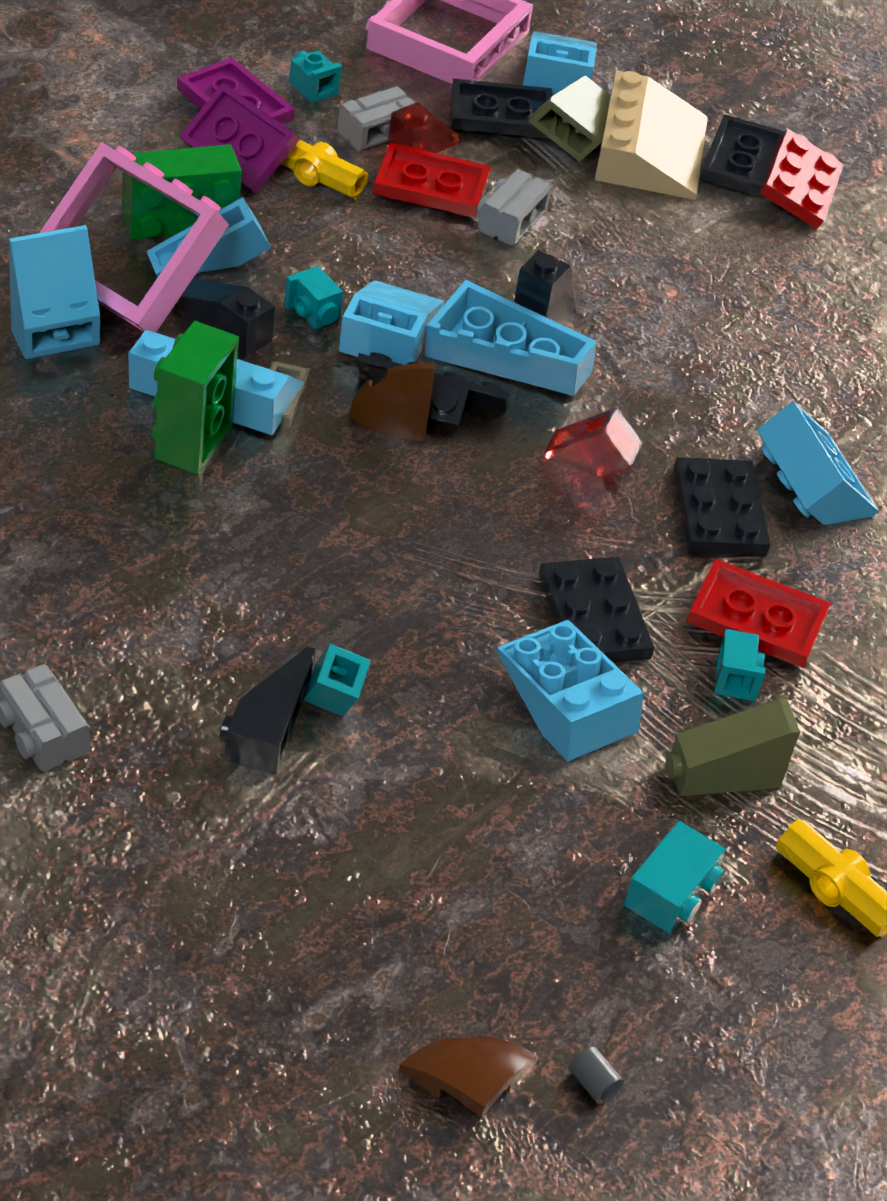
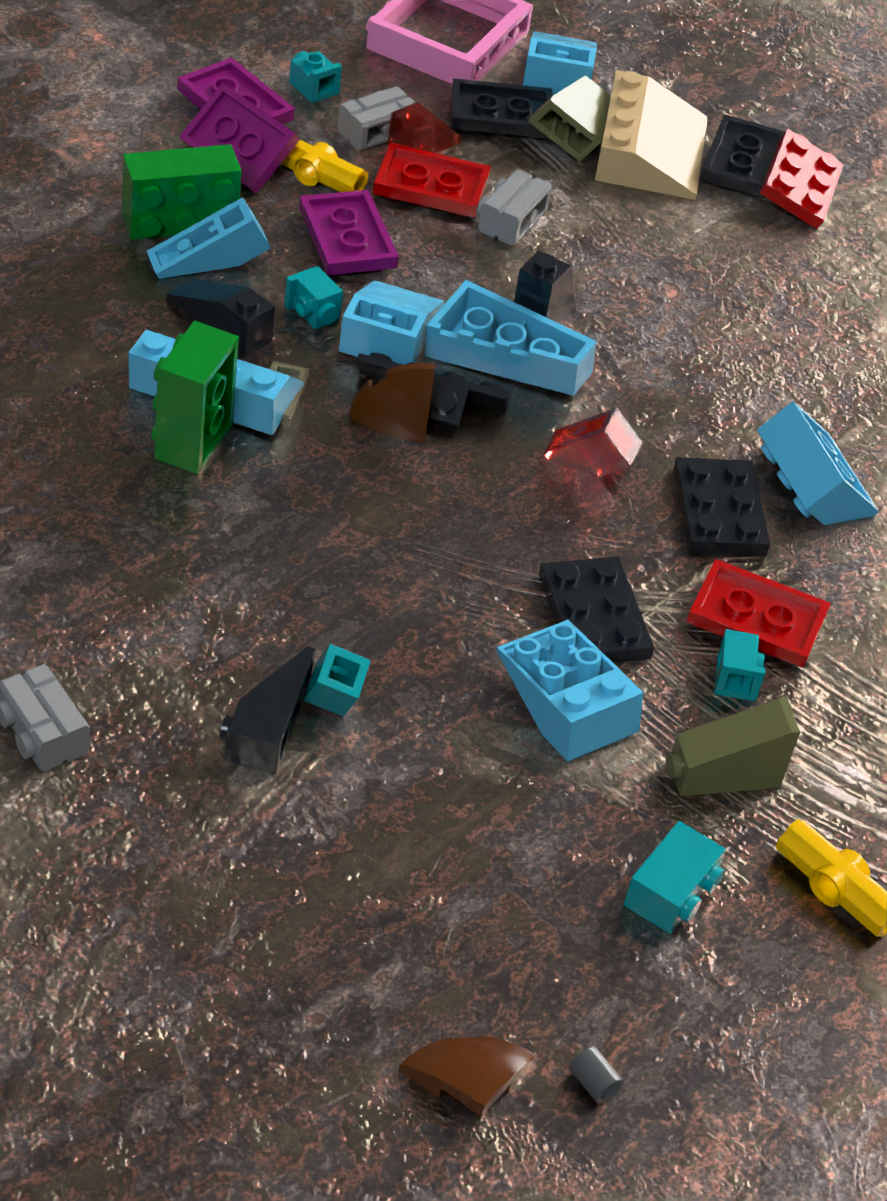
(53, 292): medium azure slope -> none
(185, 260): bright pink window -> none
(348, 232): none -> magenta plate

